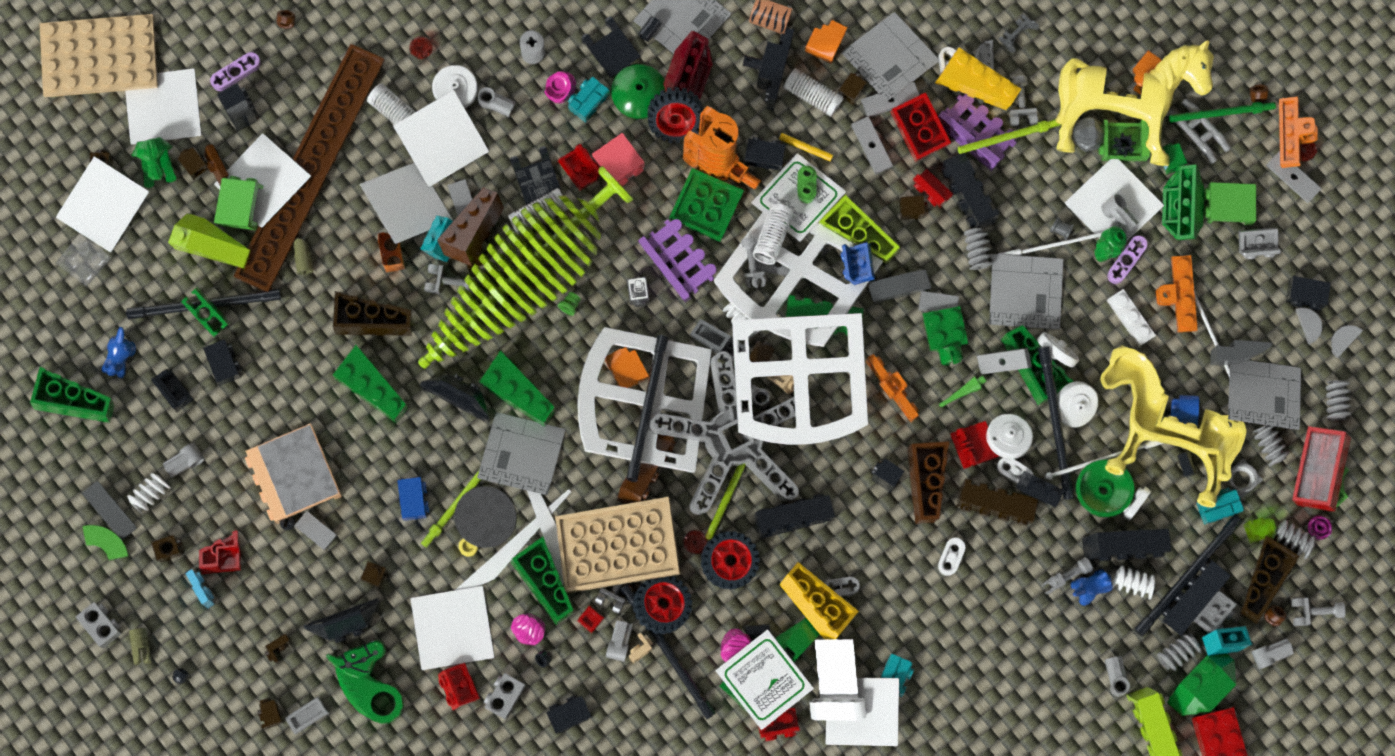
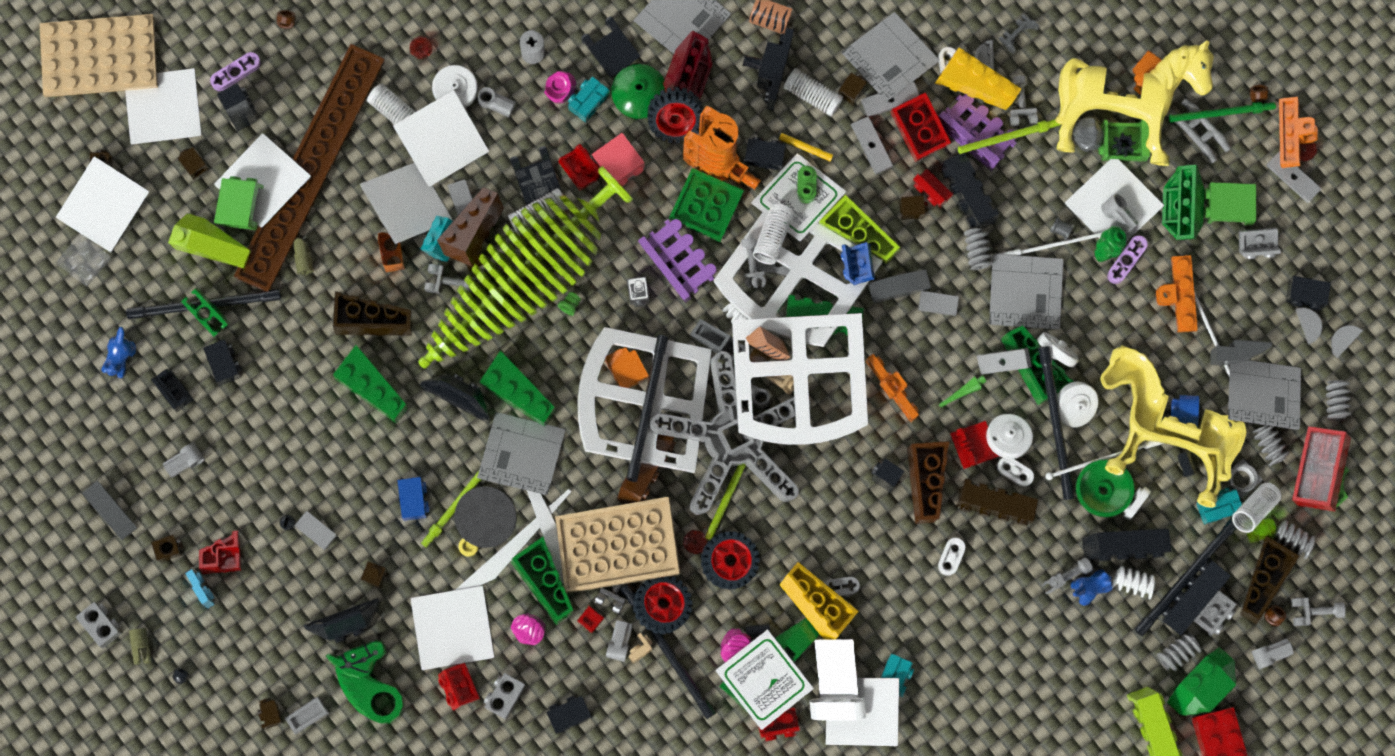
(66, 397): green wedge -> none
(106, 540): bright green tile -> none
(148, 492): white piece -> none
(154, 159): green piece -> none
(215, 164): reddish brown plate -> none
(279, 645): dark brown bracket -> none
(292, 473): flat silver panel -> none
(543, 658): black hinge -> none
(649, 28): black piece -> none
(768, 344): none -> nougat brick
(794, 516): black wedge -> none
(826, 41): orange piece -> none
(946, 334): green plate -> none
(1040, 489): black brick -> none
(1117, 673): light grey piece -> none
(1131, 318): white plate -> none
(1176, 157): green brick -> none
(1226, 640): teal brick -> none
(1252, 499): none -> white piece
(1324, 523): magenta plate -> none

